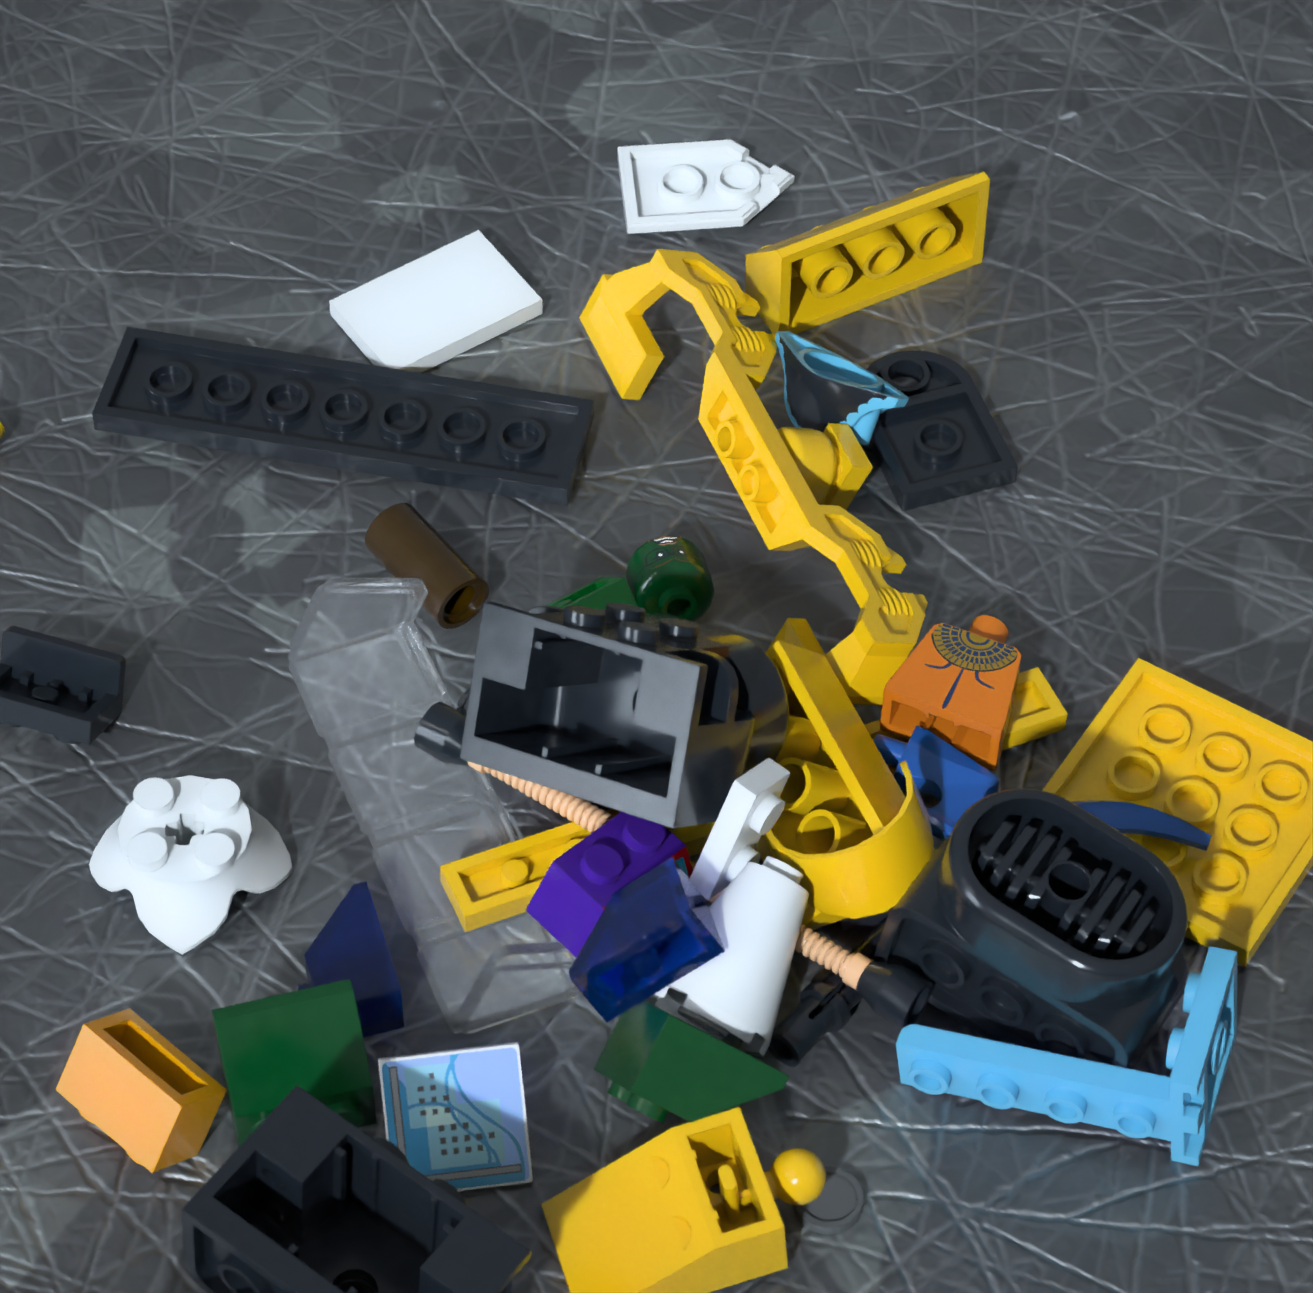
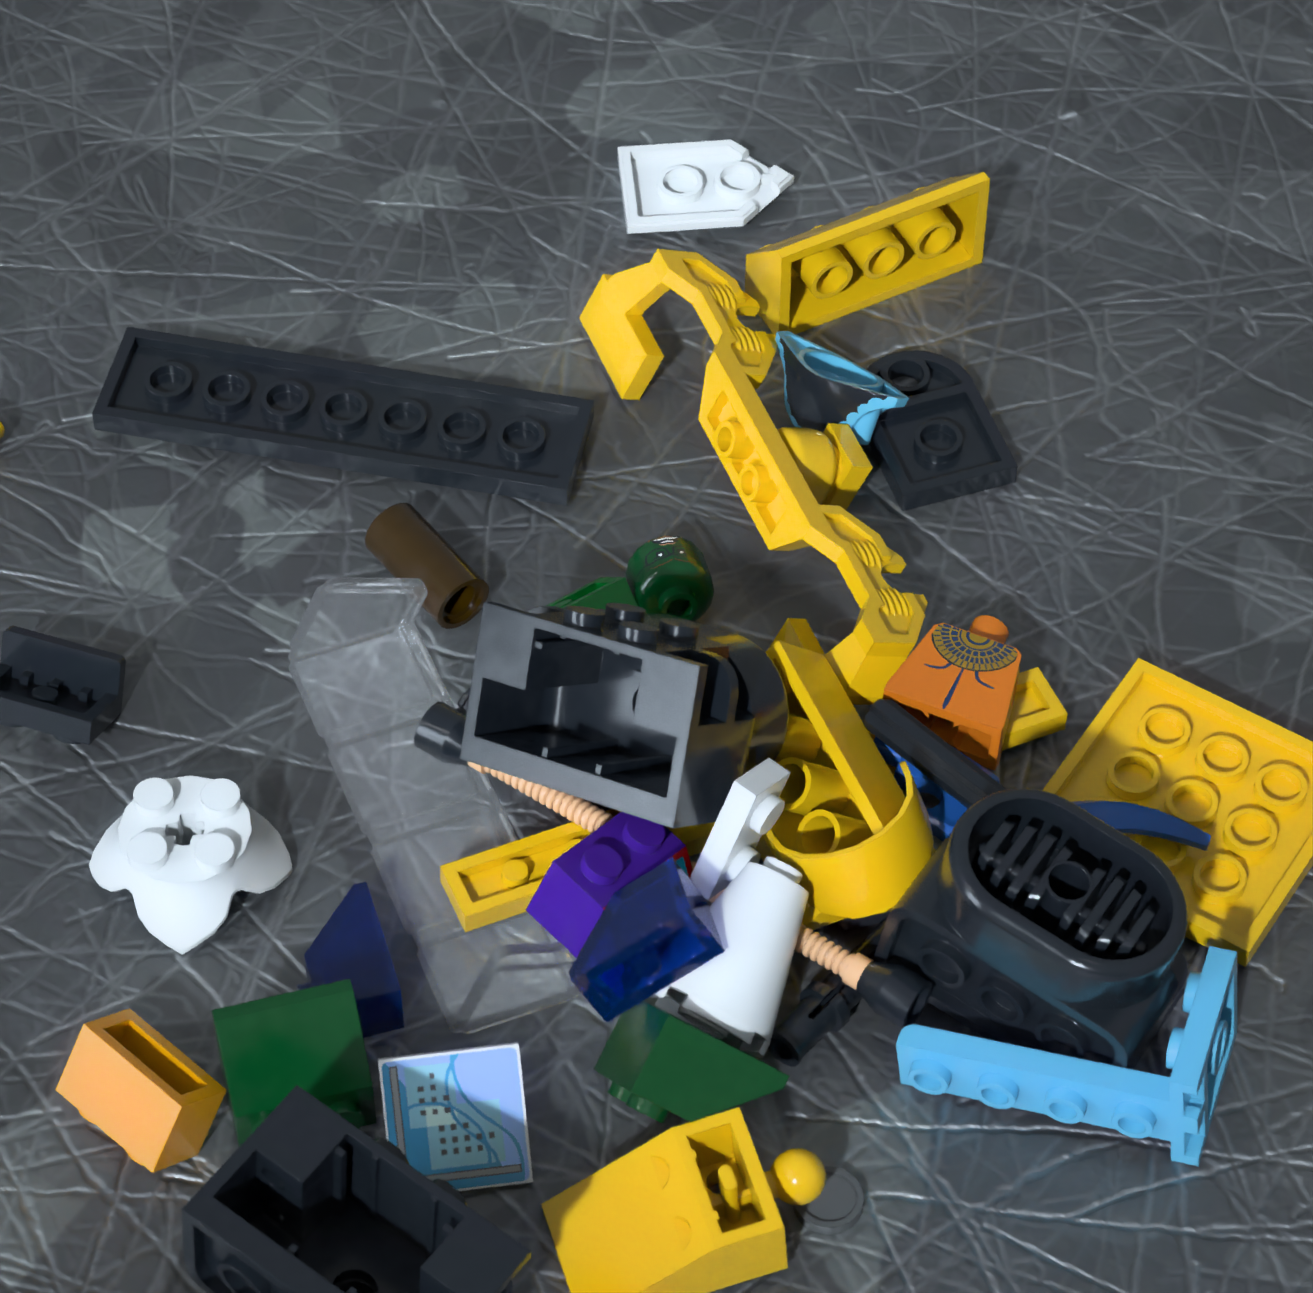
(436, 306): white tile -> none
(929, 753): none -> black axle

